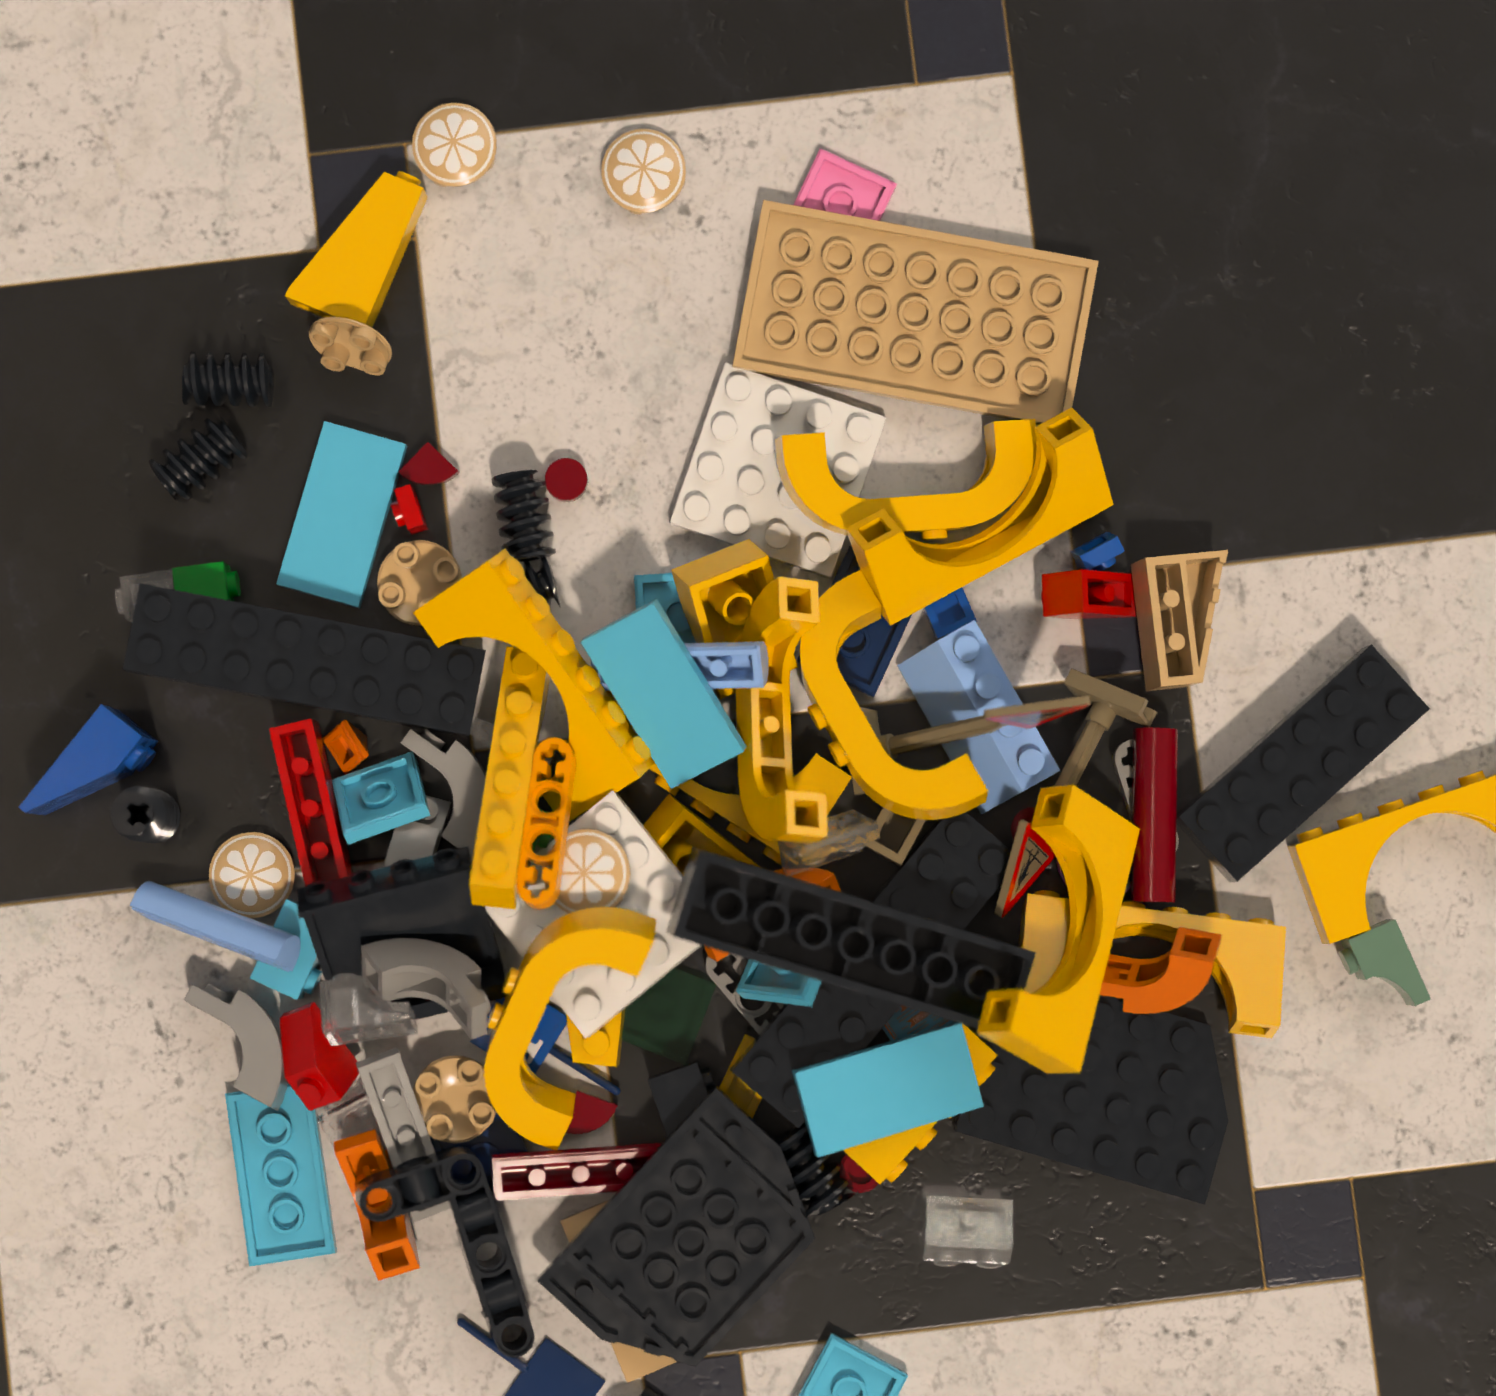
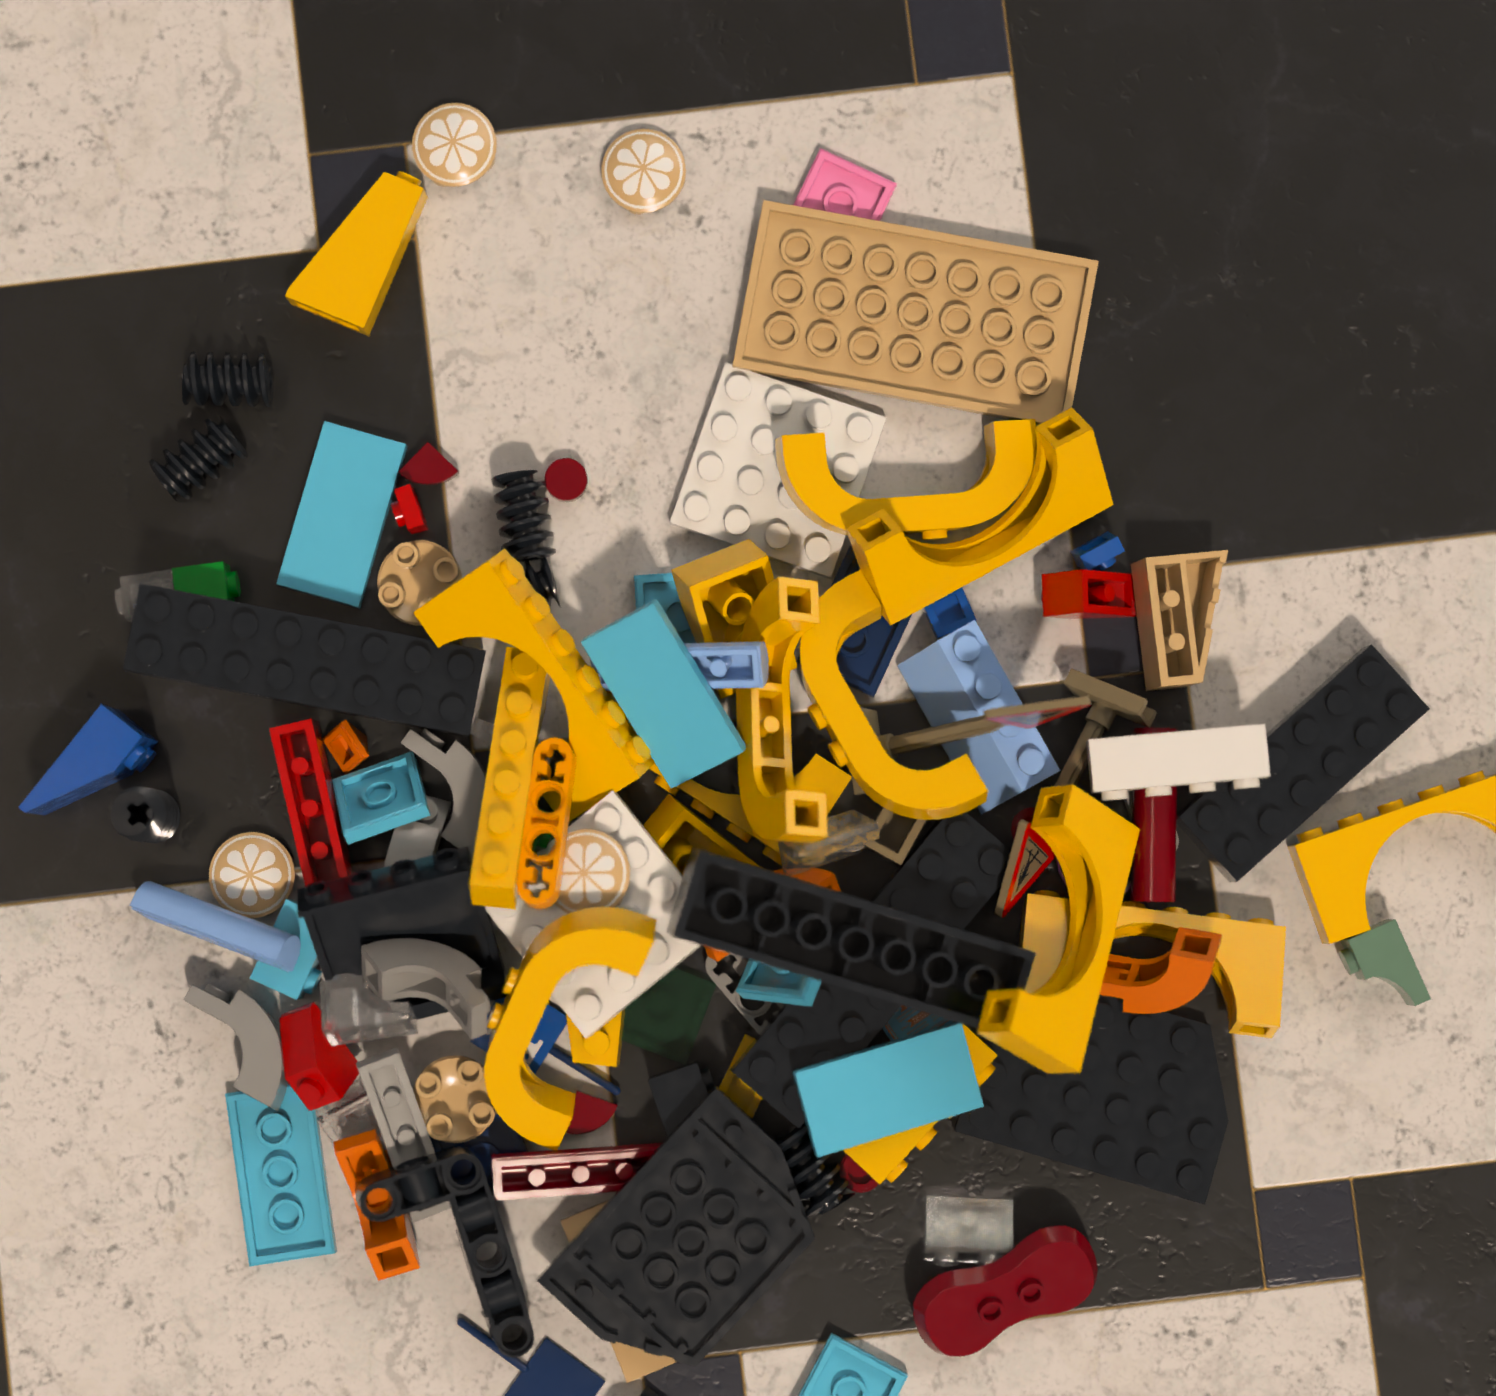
(350, 344): tan dish -> none
(973, 1305): none -> dark red plate
(1178, 759): none -> white brick

